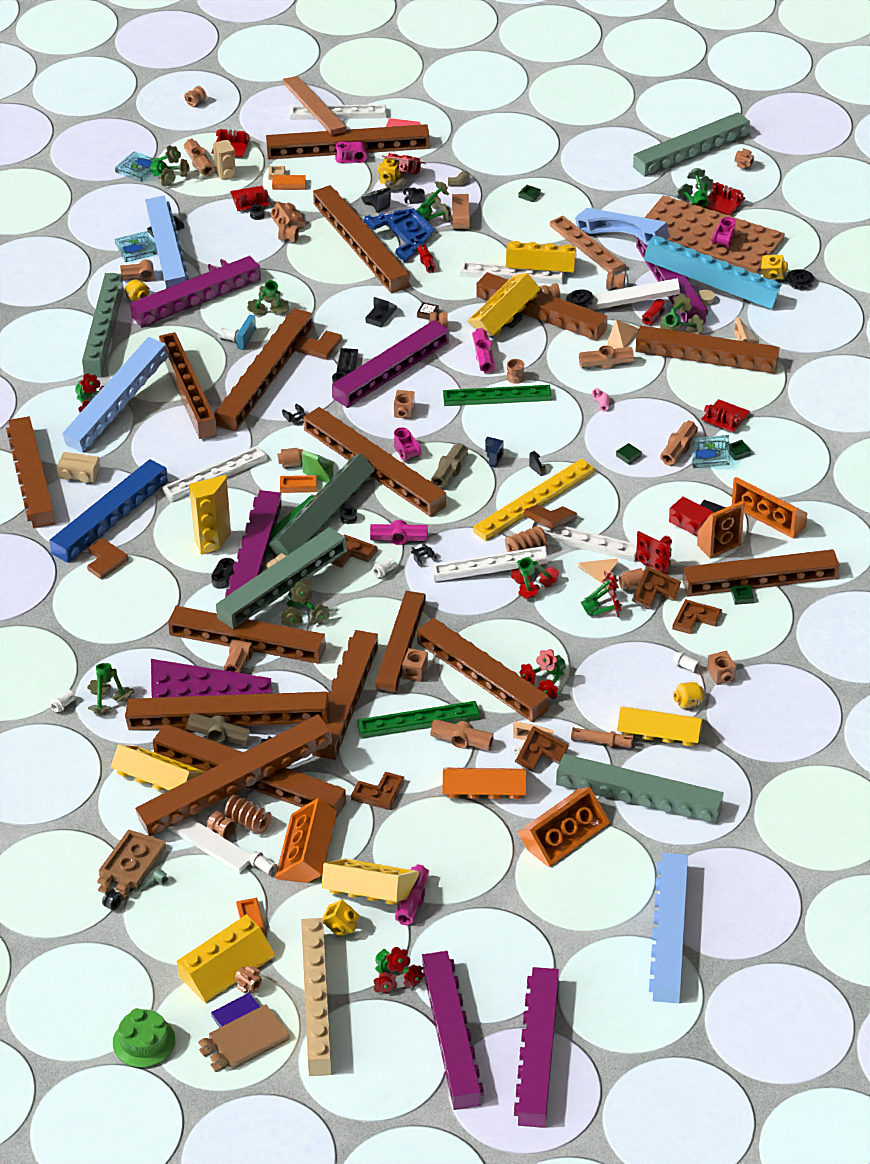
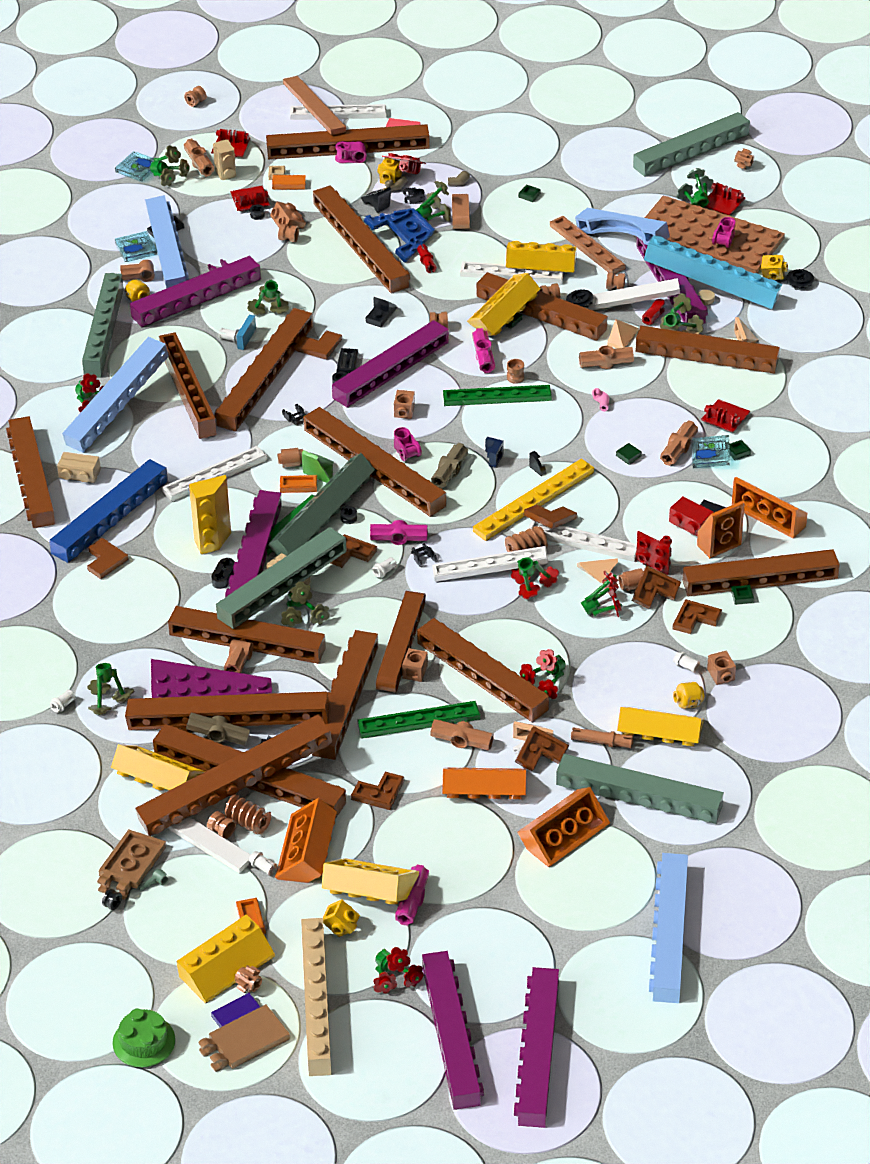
(425, 309): tile -> none

